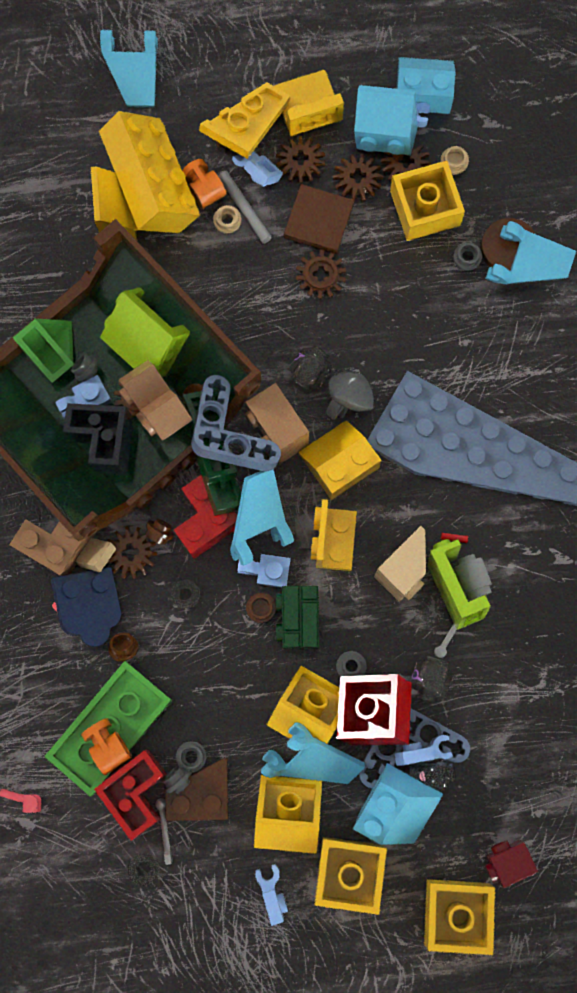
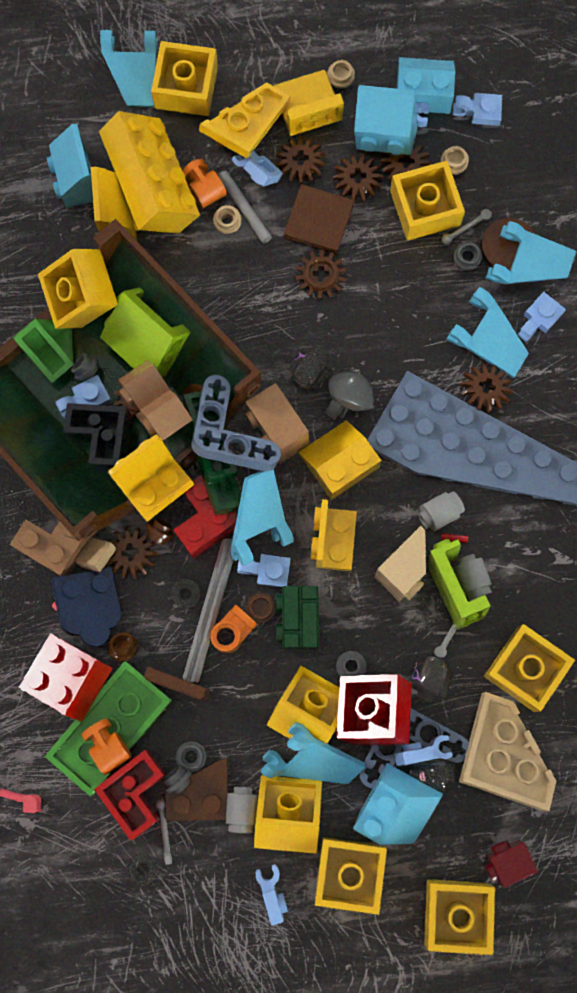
(65, 678): none -> brick
(72, 168): none -> medium azure slope
(77, 288): none -> yellow brick
(150, 477): none -> yellow bracket
(176, 684): none -> reddish brown tile
(184, 78): none -> yellow brick
(209, 613): none -> light grey axle
(236, 621): none -> orange piece
(241, 810): none -> light grey brick
(341, 74): none -> tan plate
(441, 511): none -> light grey brick
(483, 108): none -> light blue plate
(484, 216): none -> light grey hinge
(492, 397): none -> reddish brown gear
(493, 338): none -> medium azure flag
(505, 756): none -> tan plate
(529, 668): none -> yellow brick
(541, 316): none -> light blue plate

